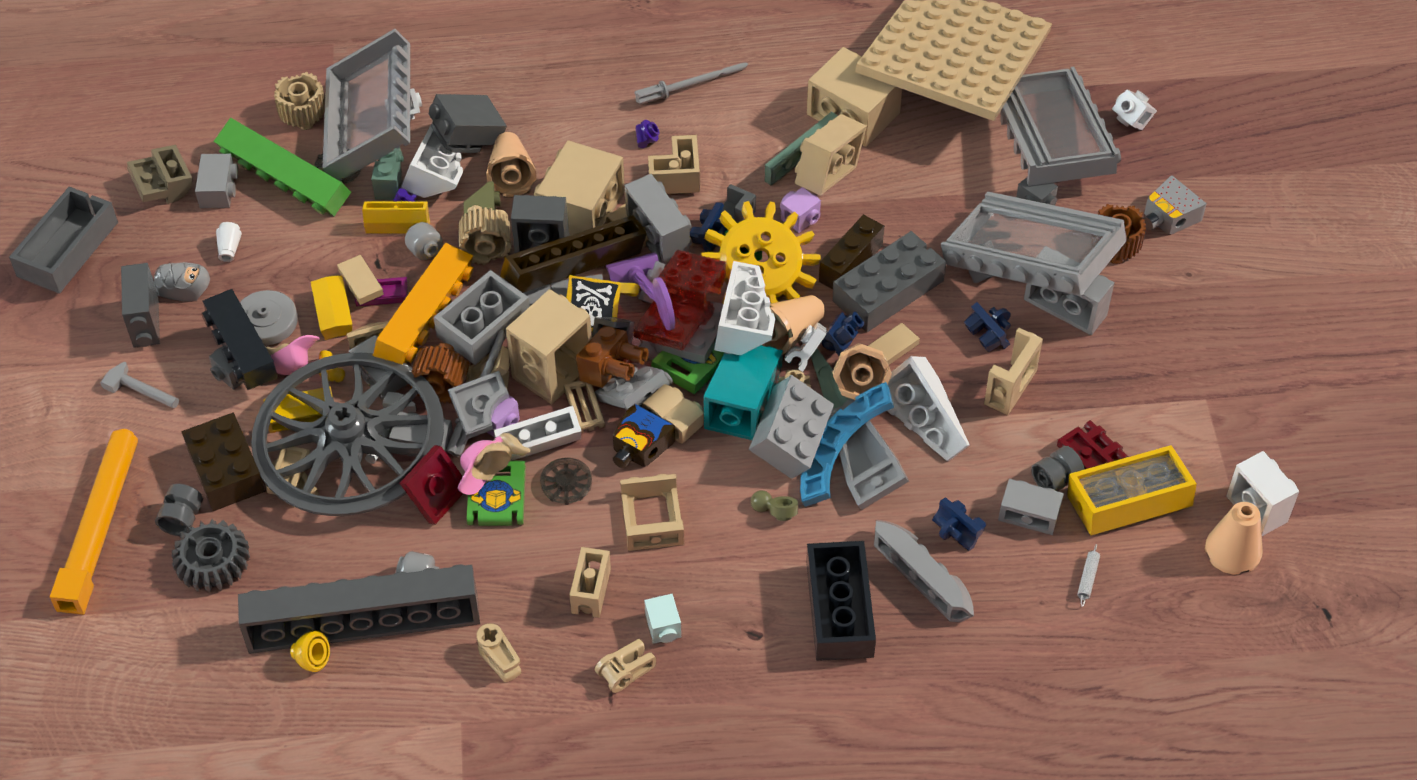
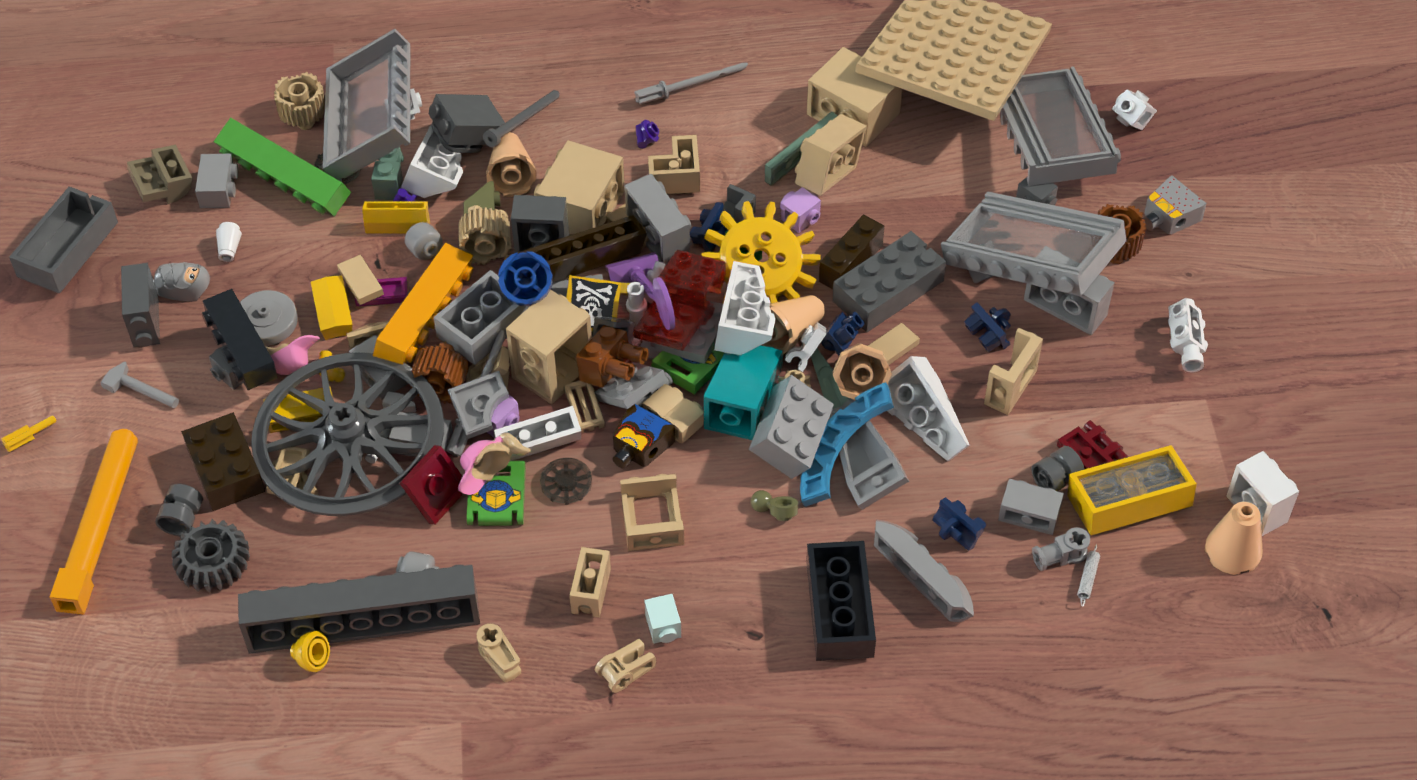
(25, 434): none -> yellow axle
(493, 136): none -> dark grey bar
(525, 278): none -> blue cylinder
(636, 303): none -> white pin
(1063, 549): none -> light grey connector
(1187, 334): none -> white brick

